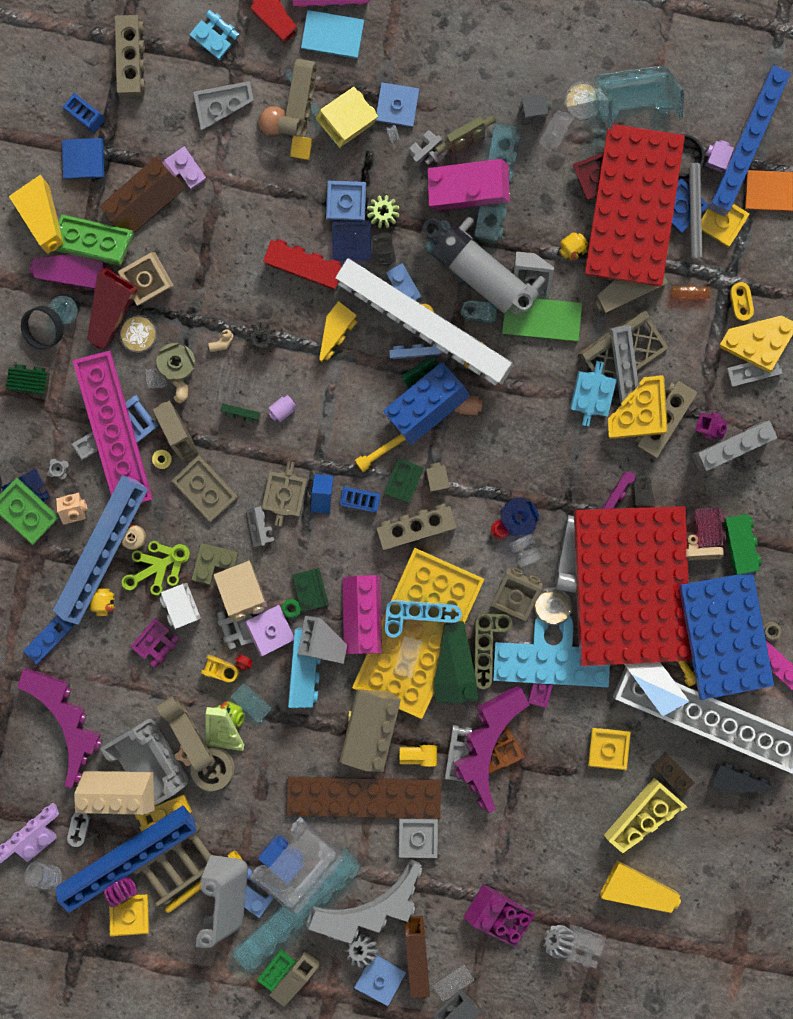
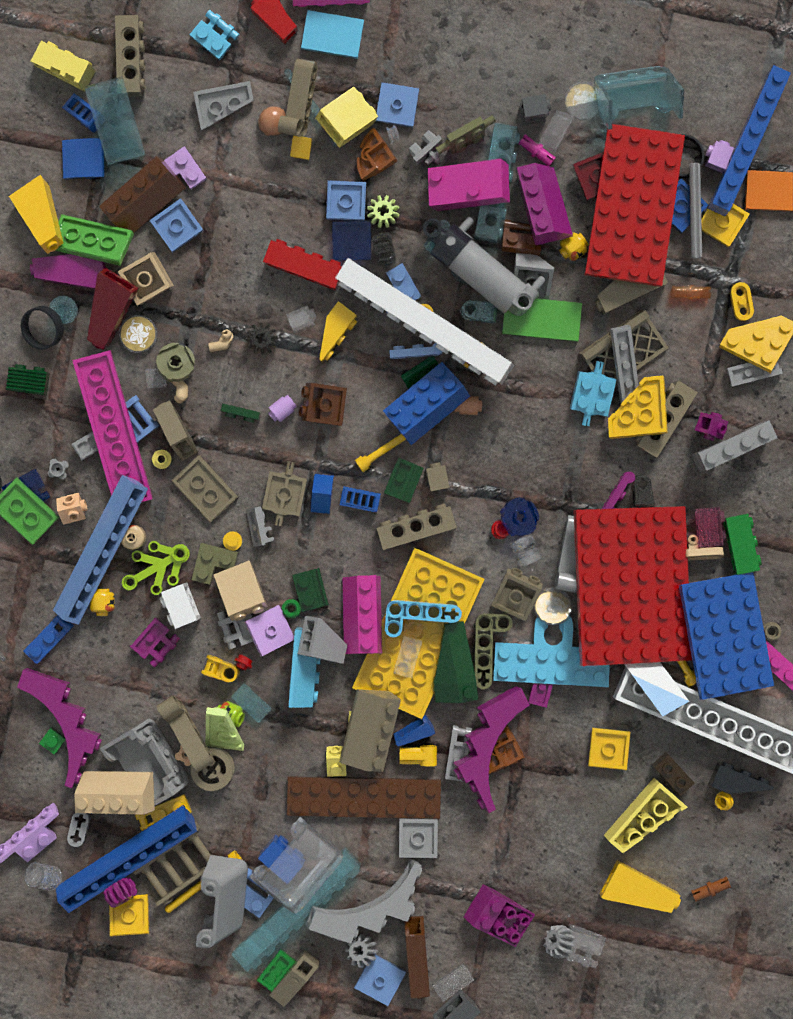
(52, 741): none -> green plate
(63, 65): none -> light yellow wedge
(115, 120): none -> clear light blue brick
(176, 225): none -> medium blue plate
(232, 541): none -> yellow plate
(301, 319): none -> clear brick
(323, 404): none -> reddish brown plate
(334, 767): none -> light yellow bracket
(374, 155): none -> dark orange brick
(414, 731): none -> blue slope
(518, 242): none -> reddish brown plate
(537, 150): none -> dark pink pin
(543, 203): none -> magenta slope
(711, 889): none -> dark orange pin
(720, 802): none -> yellow plate

